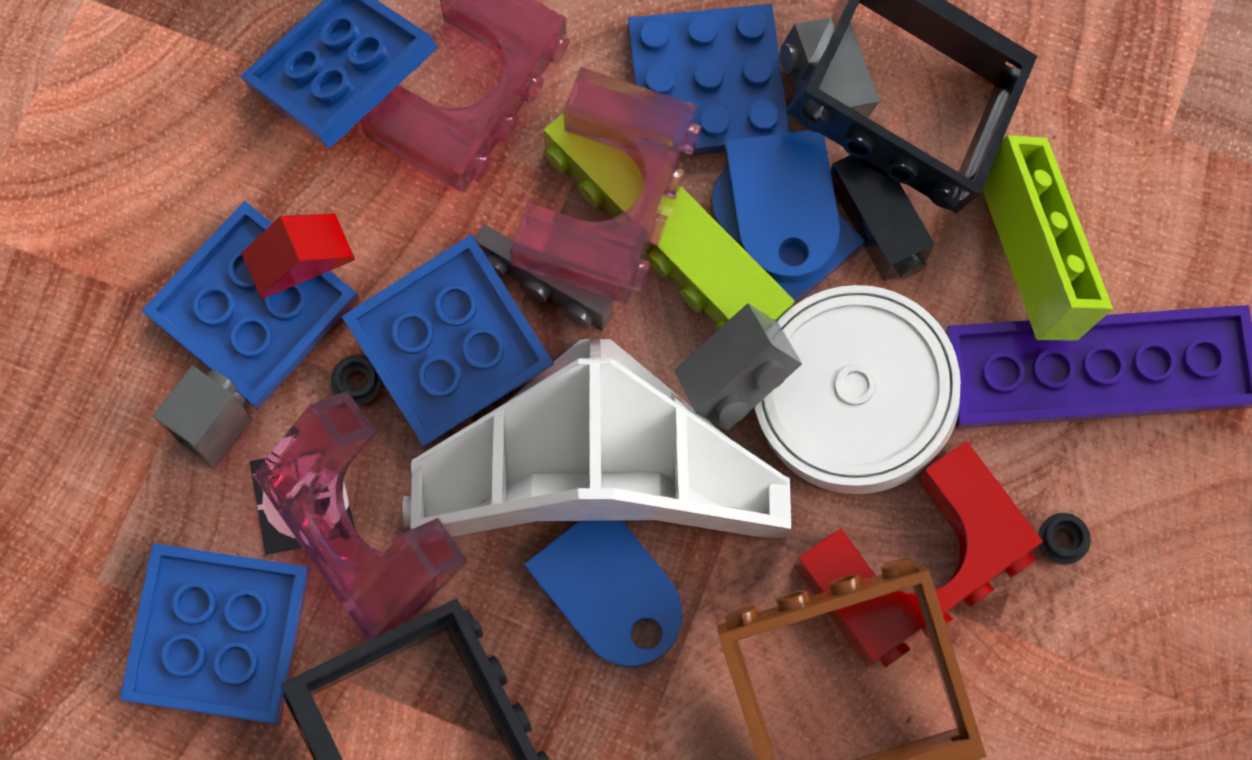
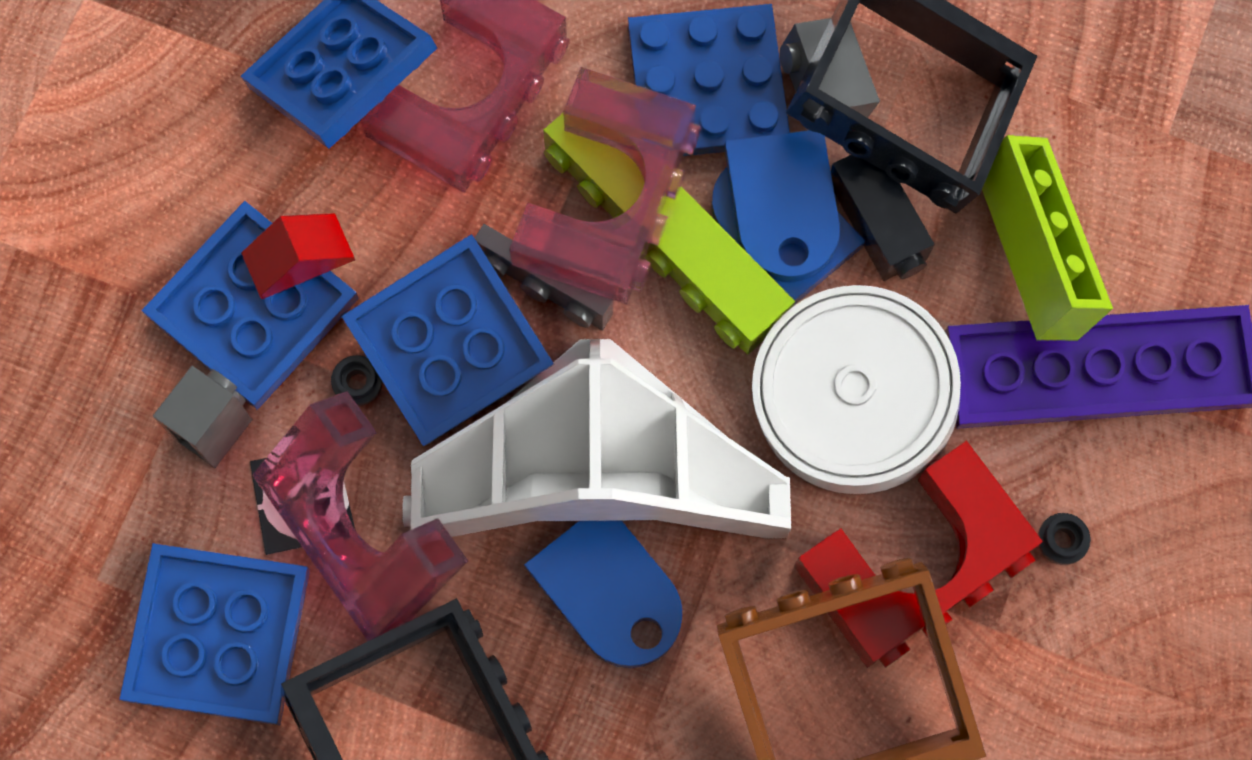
(737, 367): dark grey brick -> none

